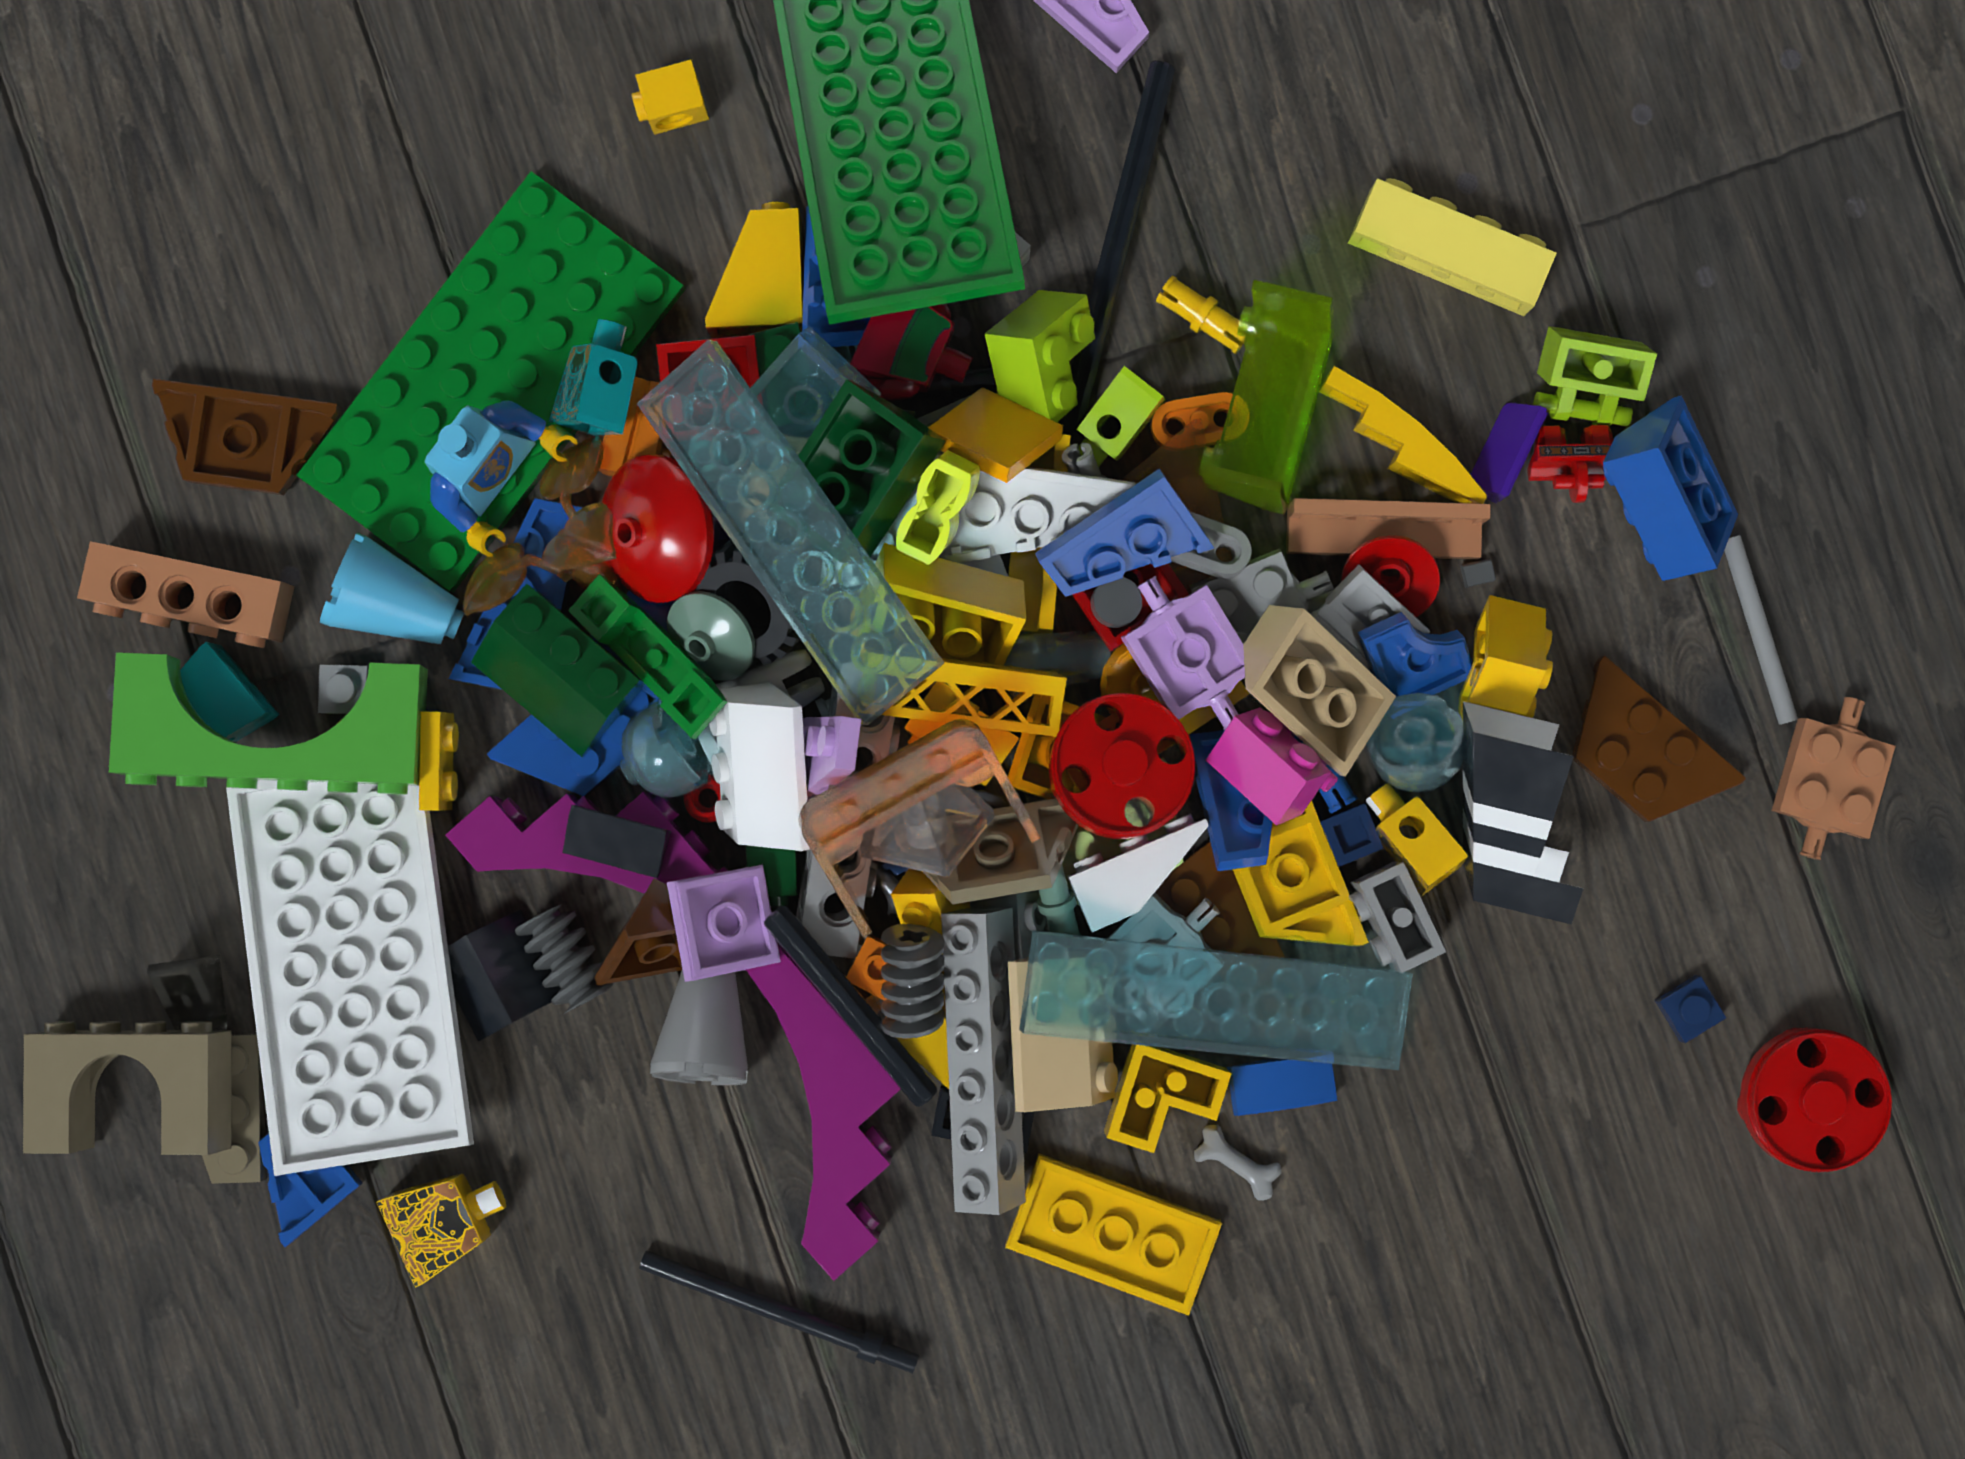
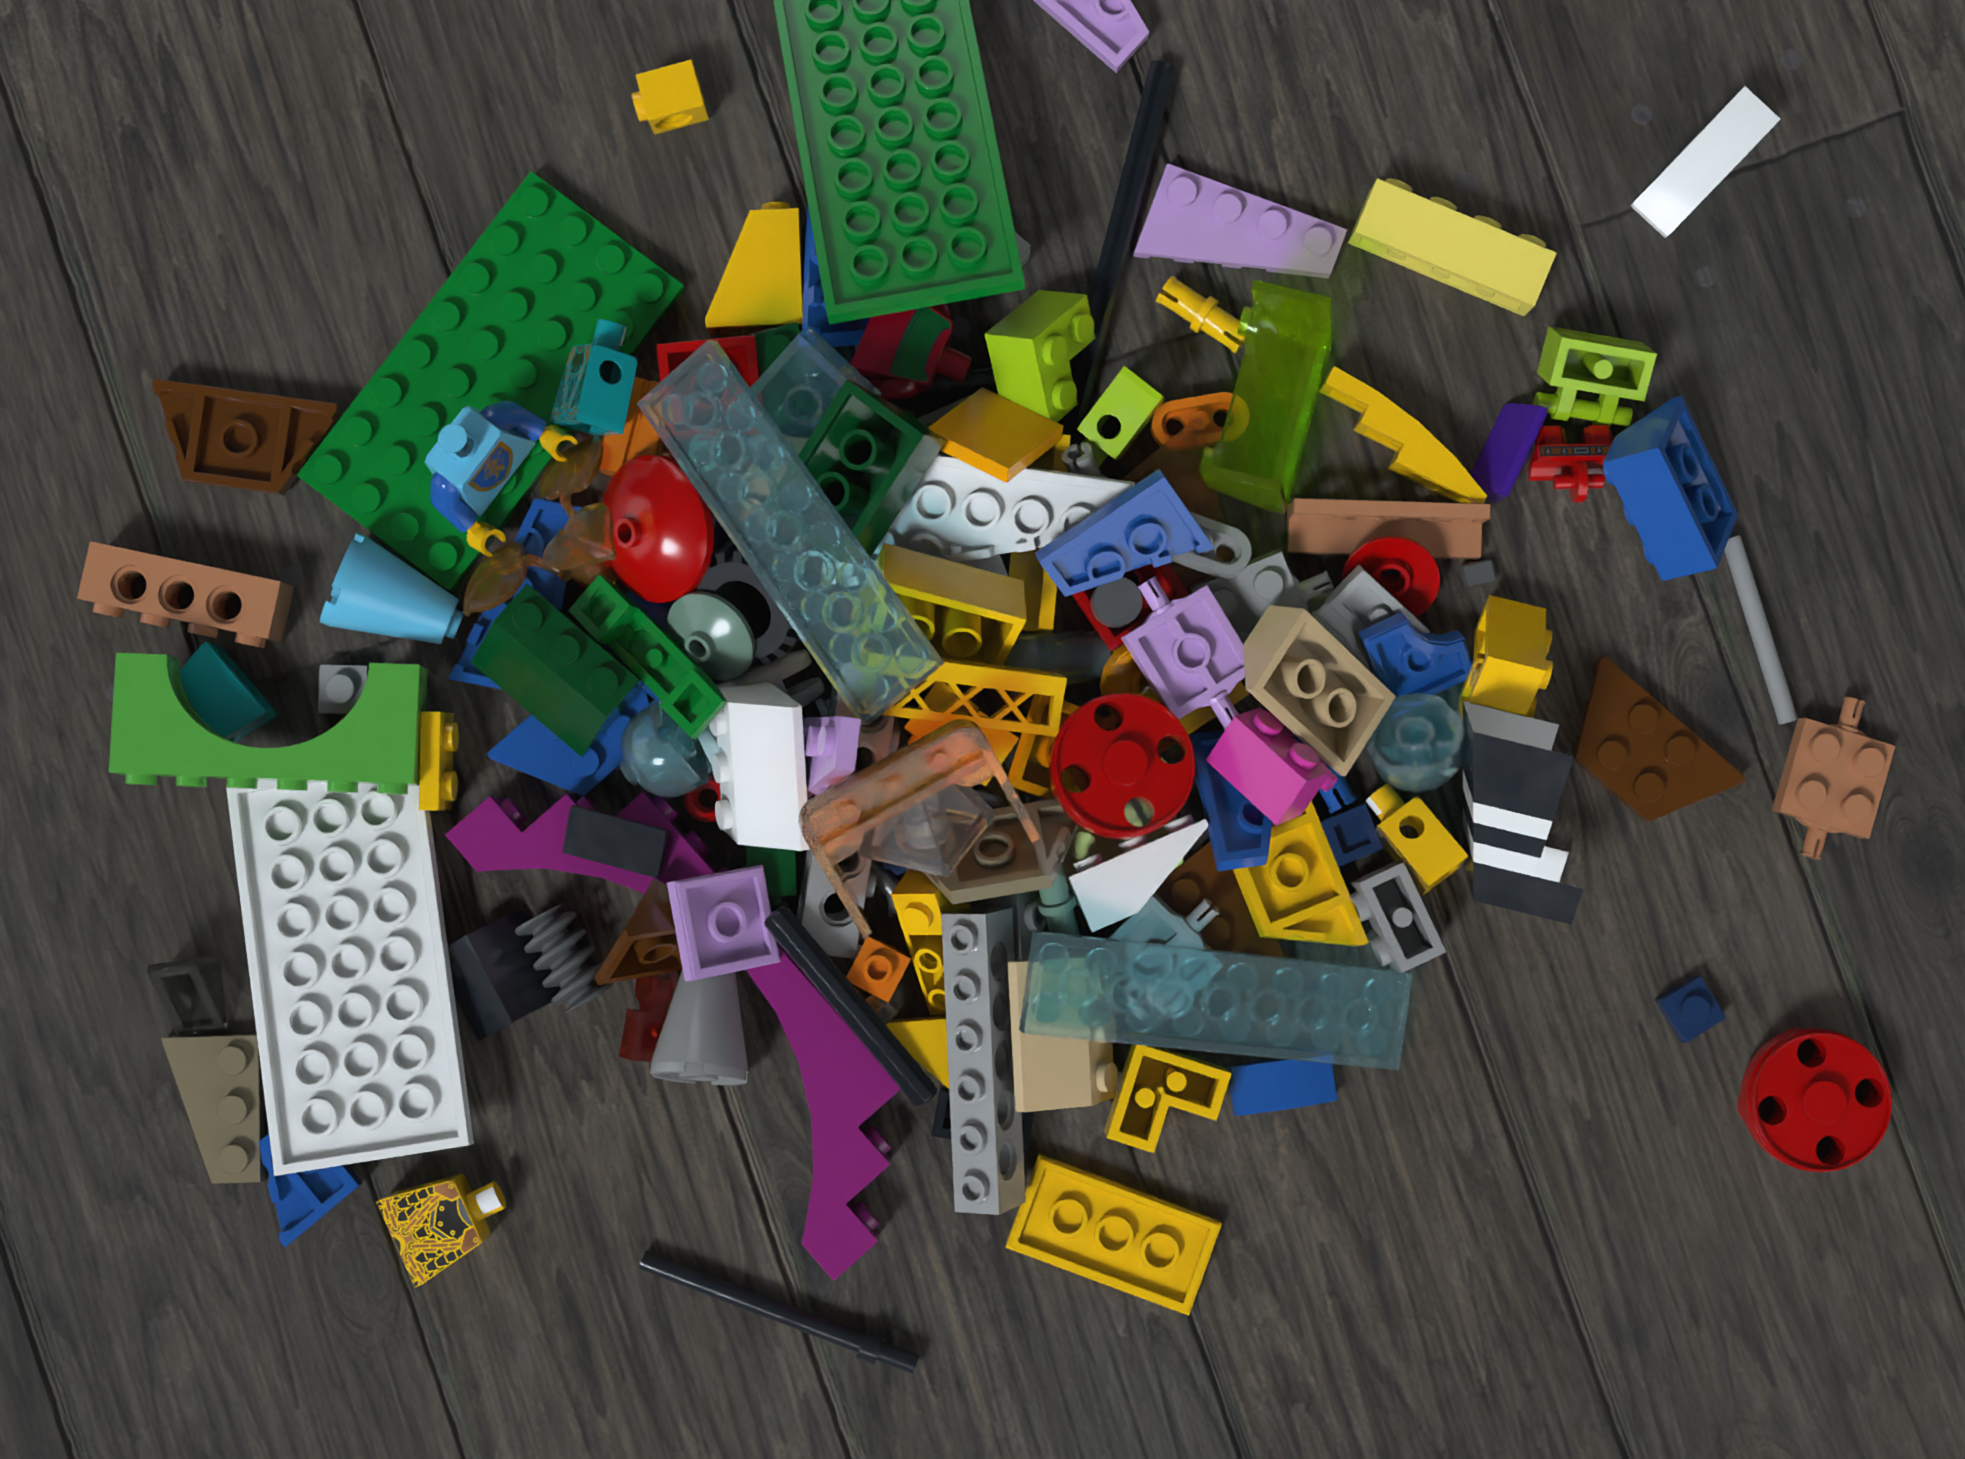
(186, 1063): dark tan arch -> none
(645, 1024): none -> clear red plate
(912, 980): dark grey piece -> none
(940, 496): neon yellow brick -> none
(1216, 1148): light grey piece -> none
(1229, 227): none -> lavender wing
(1705, 162): none -> white slope

